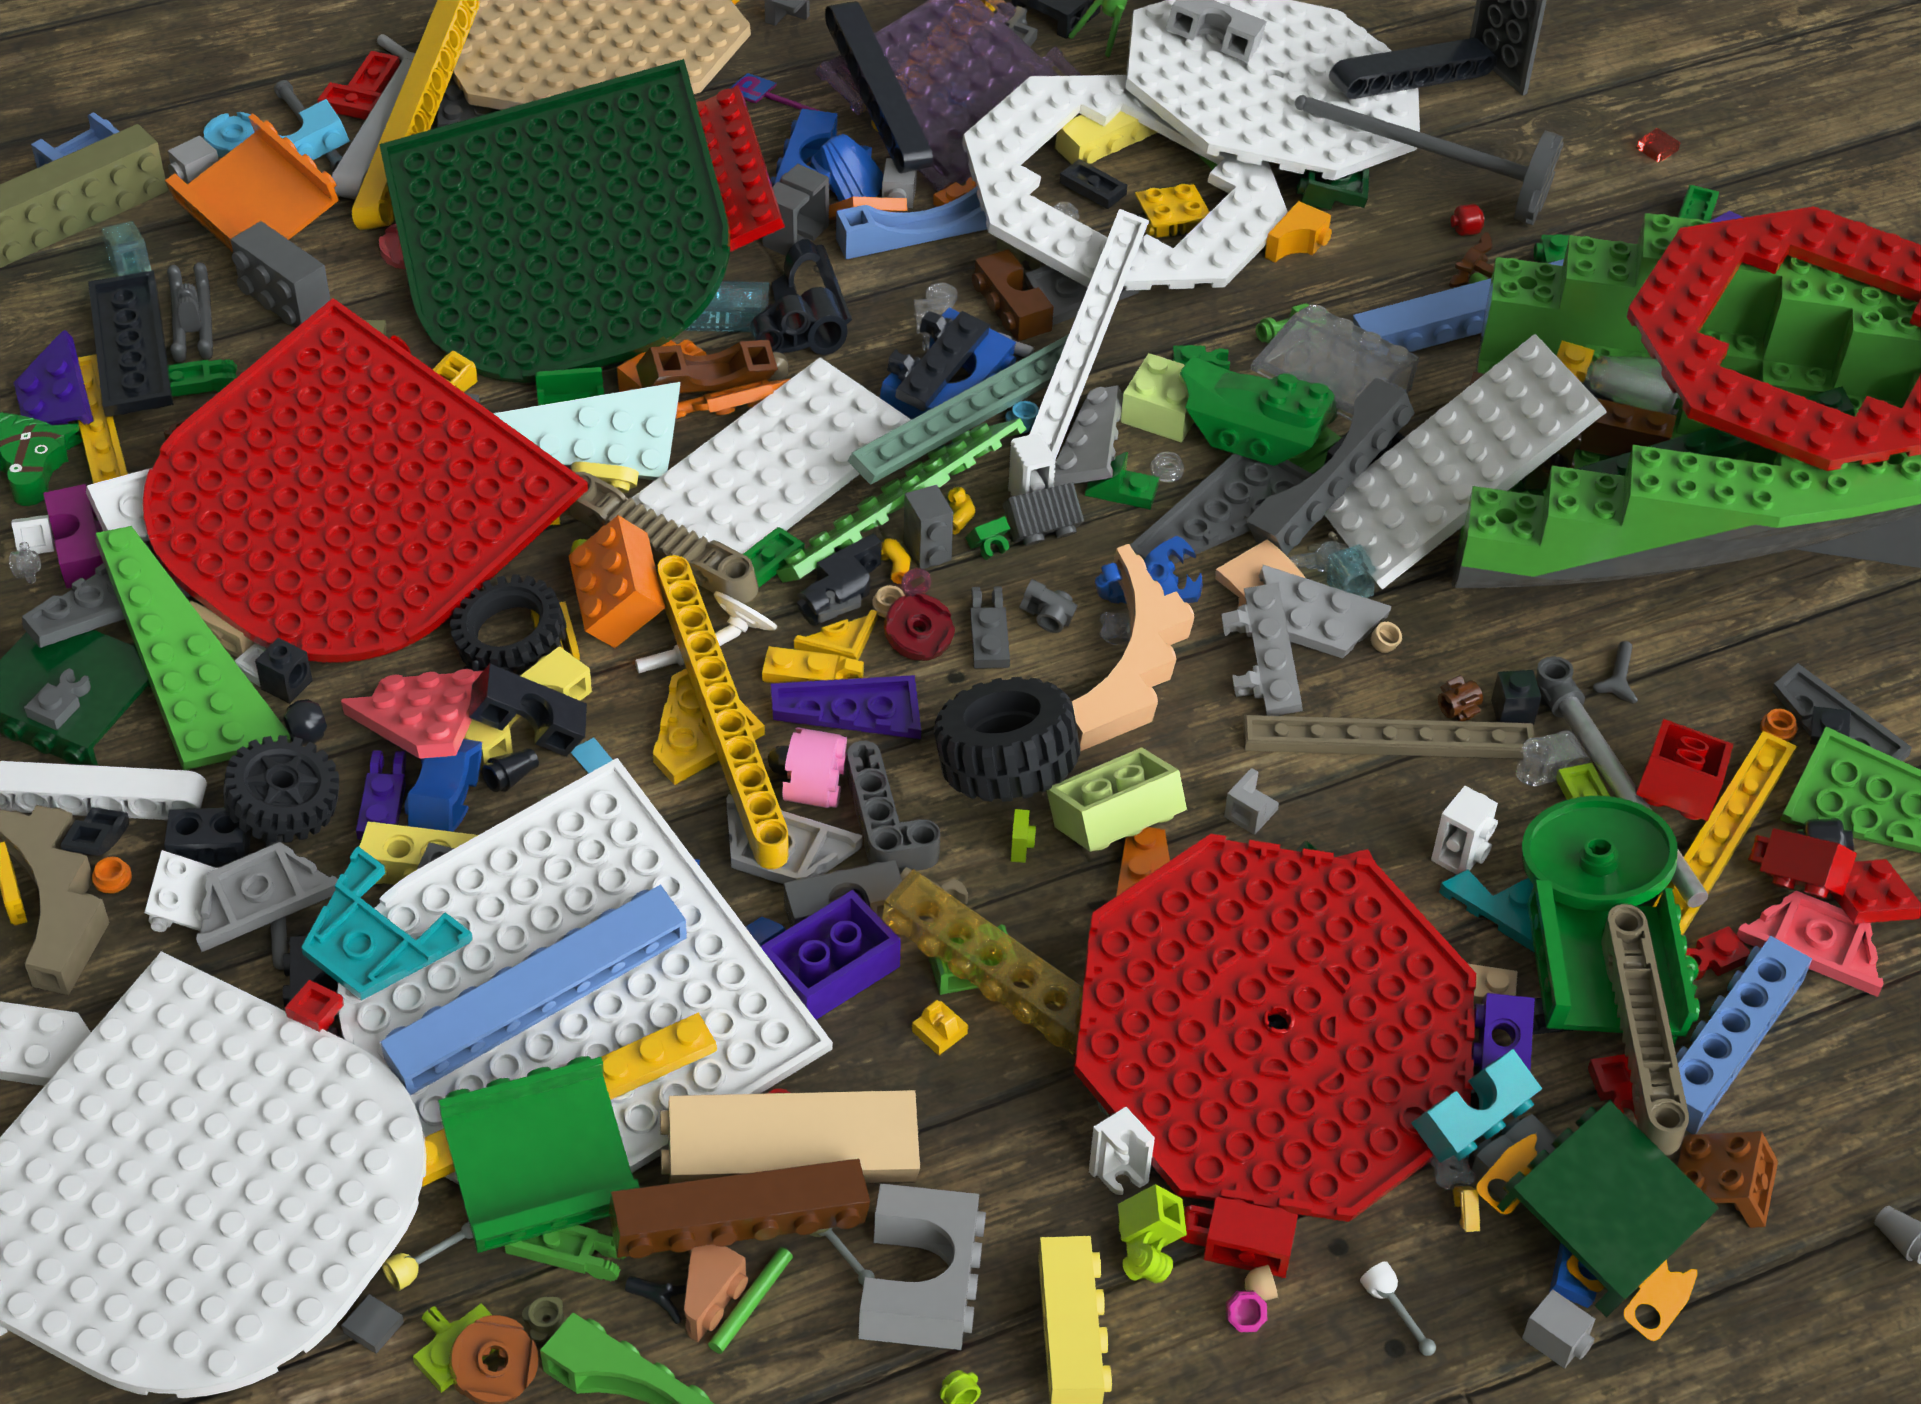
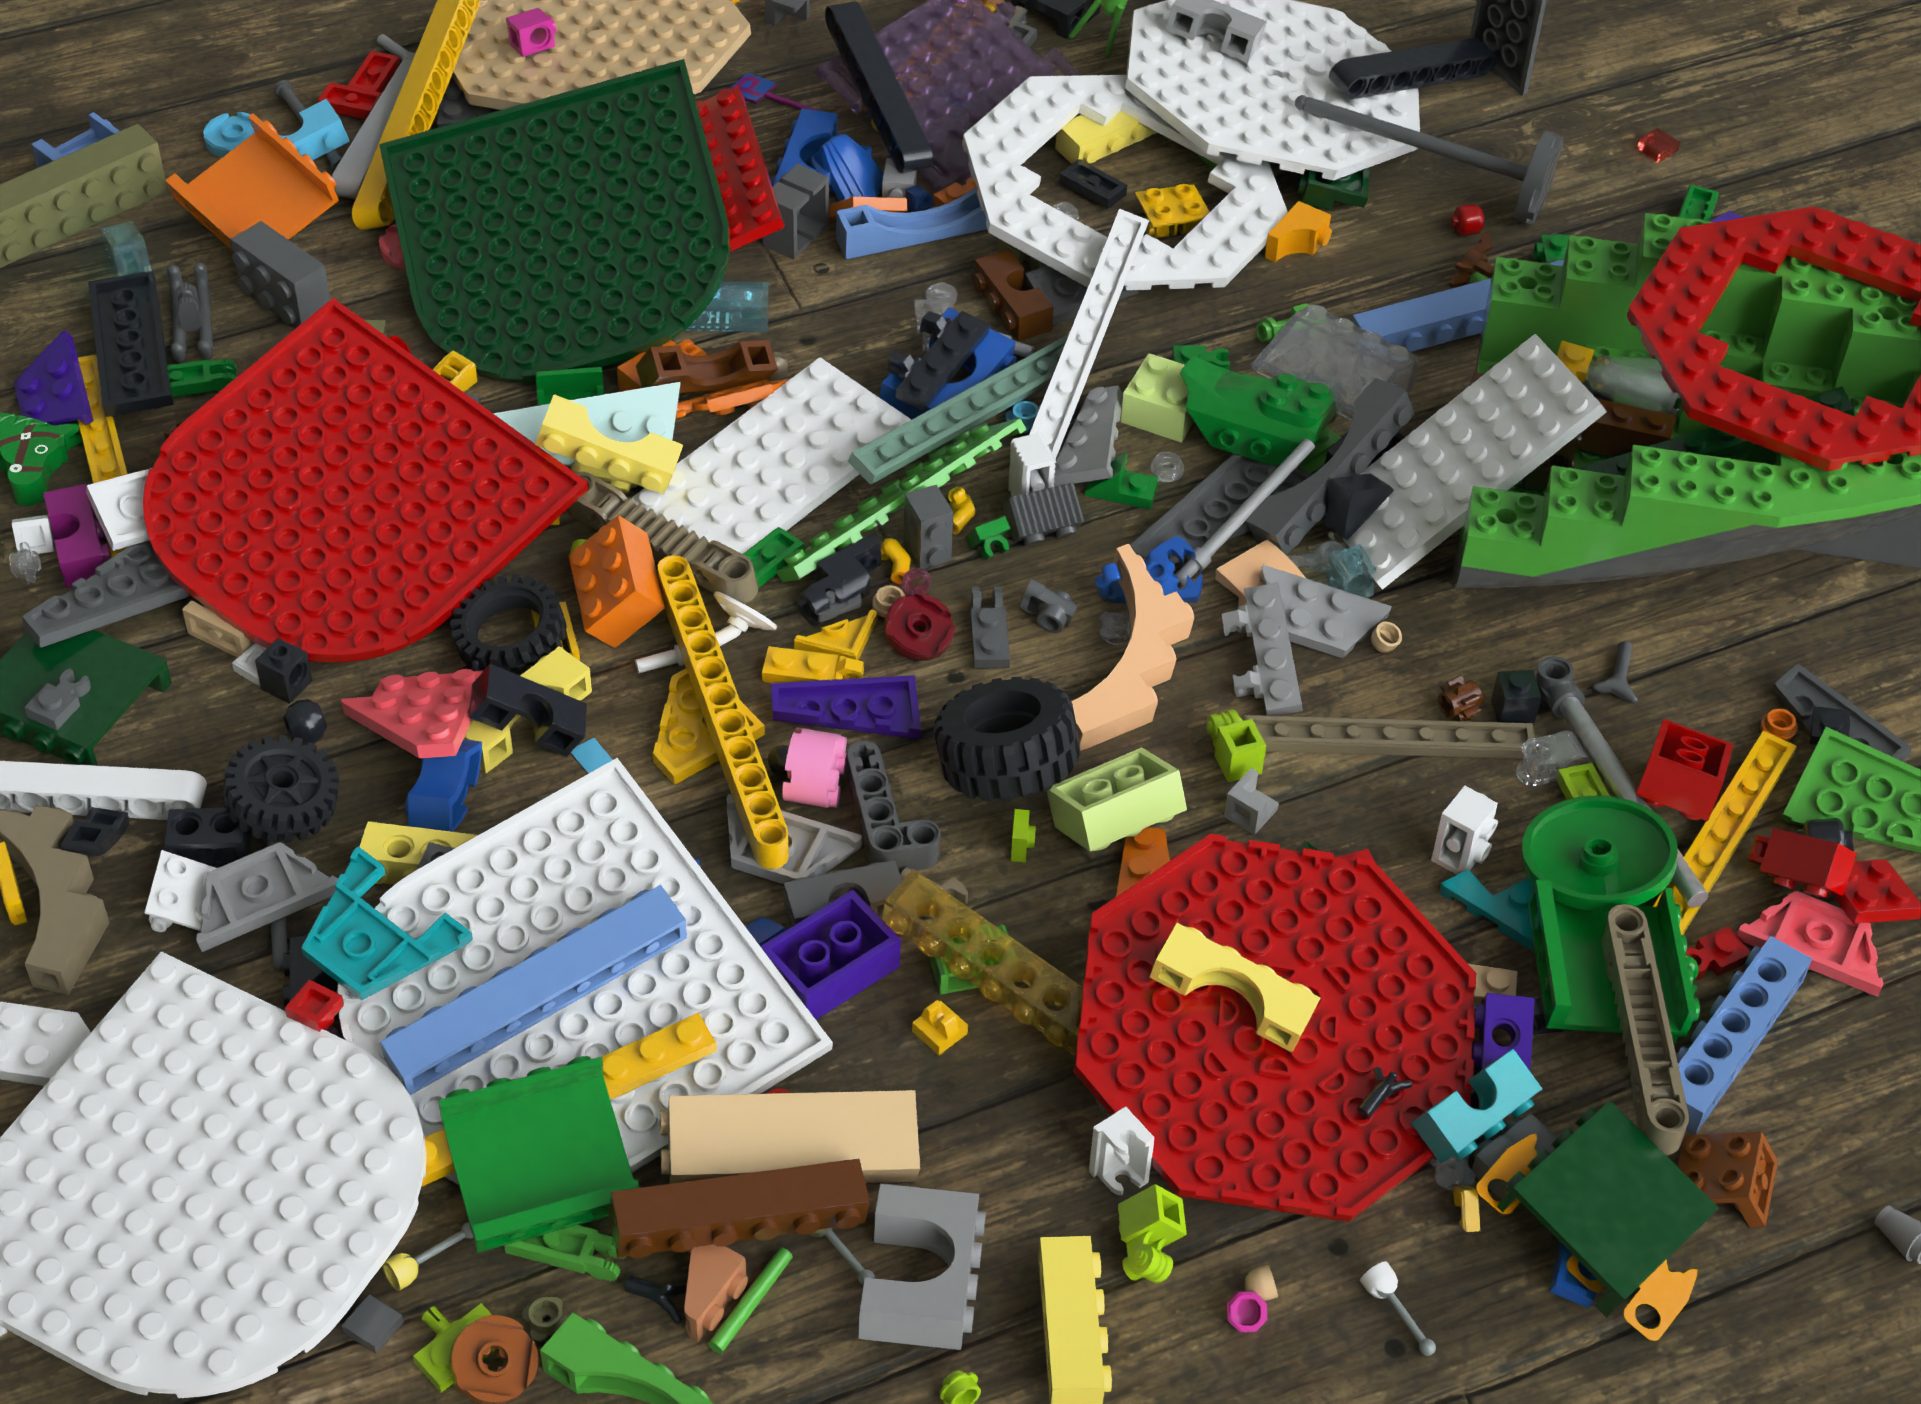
(111, 875): orange plate -> none
(191, 158): light grey brick -> none
(194, 679): bright green wing -> none
(382, 792): dark purple hinge -> none
(508, 769): black cone -> none
(521, 28): none -> dark pink brick
(643, 462): none -> light yellow arch
(810, 320): black panel -> none
(918, 199): none -> dark blue tile
(1194, 961): none -> light yellow arch
(1204, 554): none -> light grey bar
(1236, 744): none -> lime brick
(1242, 1234): red brick -> none
(1353, 502): none -> black slope
(1380, 1091): none -> black bar
(1559, 1329): light grey brick -> none
(1613, 1080): red plate -> none

